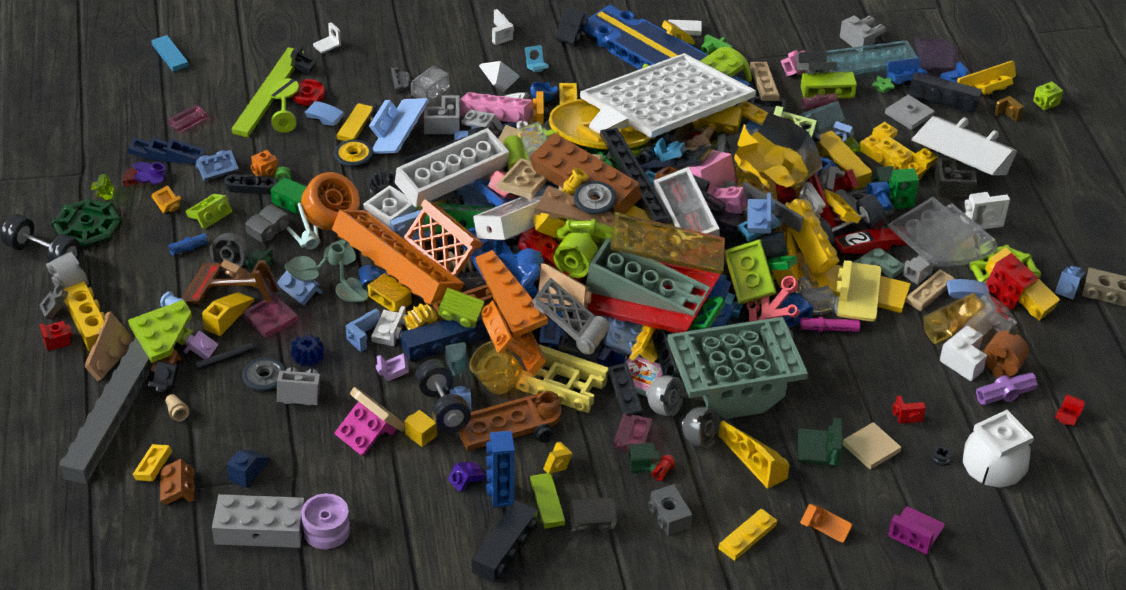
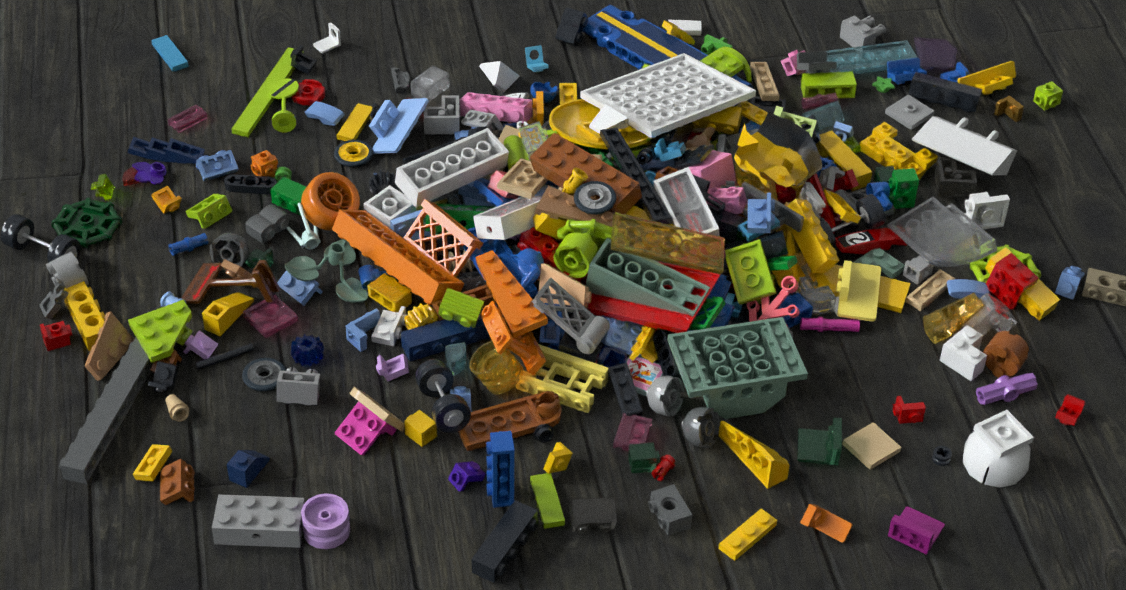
(504, 29): white bracket -> none

